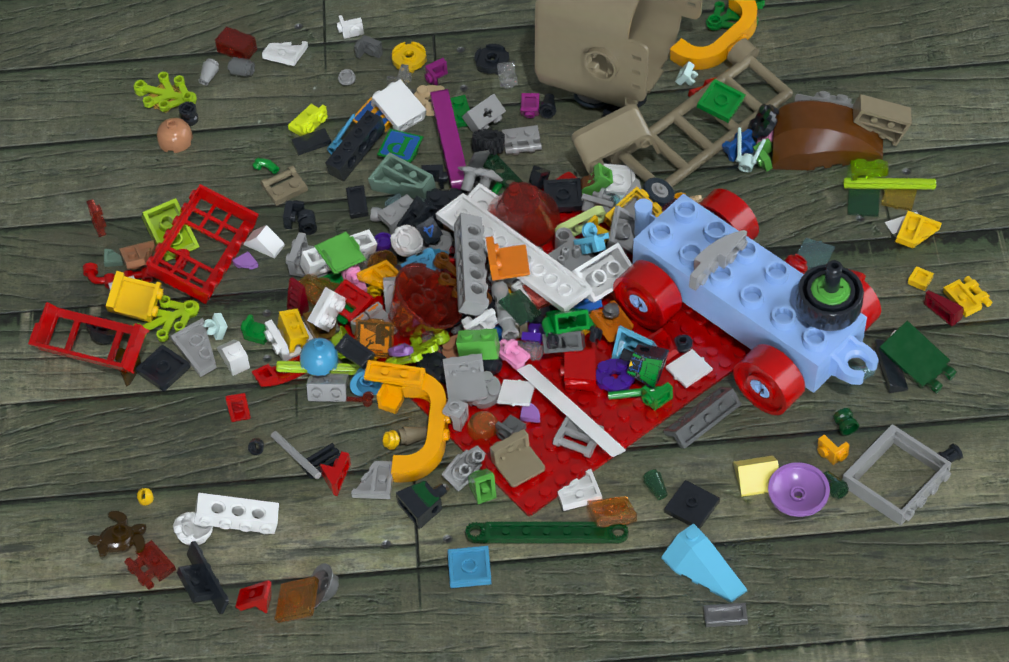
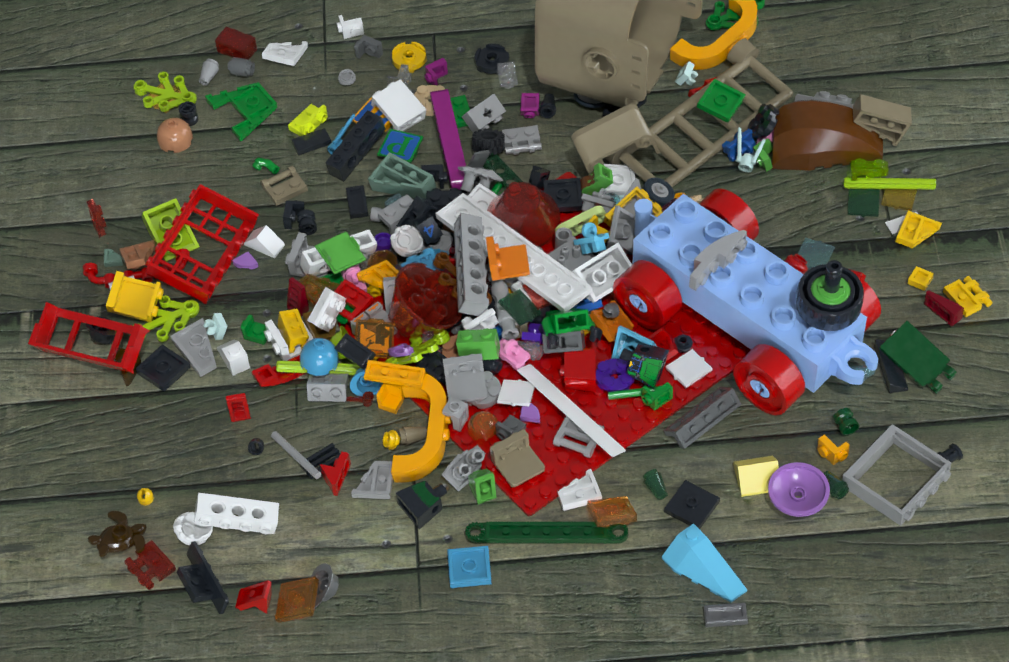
(250, 101): none -> green wing

